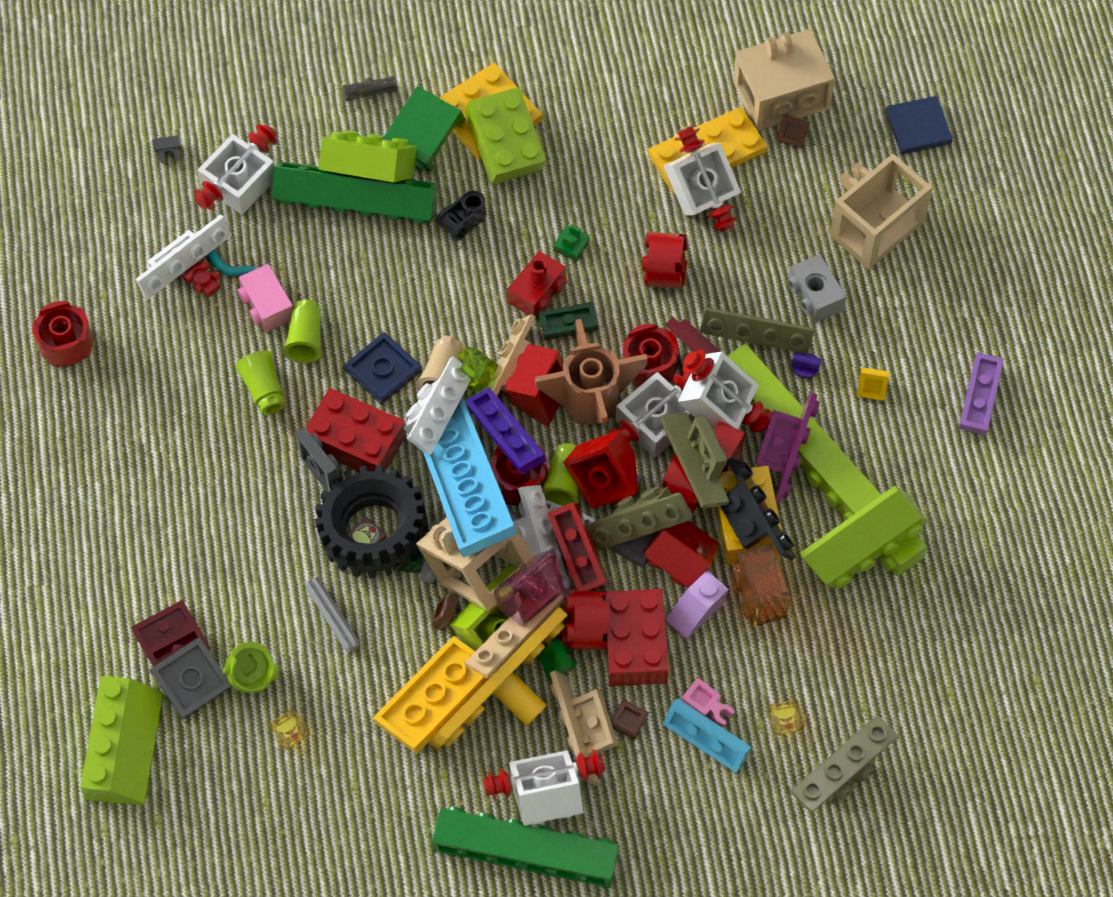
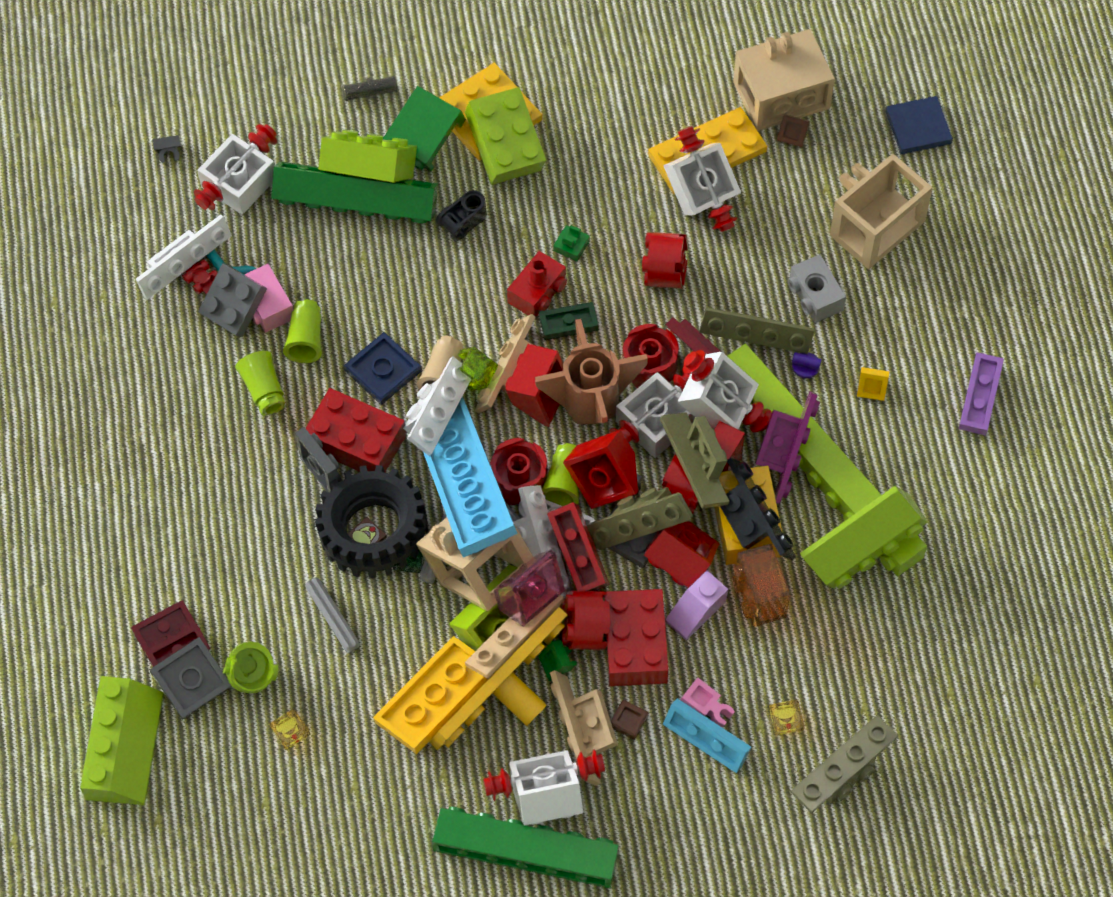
(62, 334): red brick -> none
(232, 300): none -> dark grey plate
(444, 611): reddish brown tile -> none
(505, 431): dark purple plate -> none

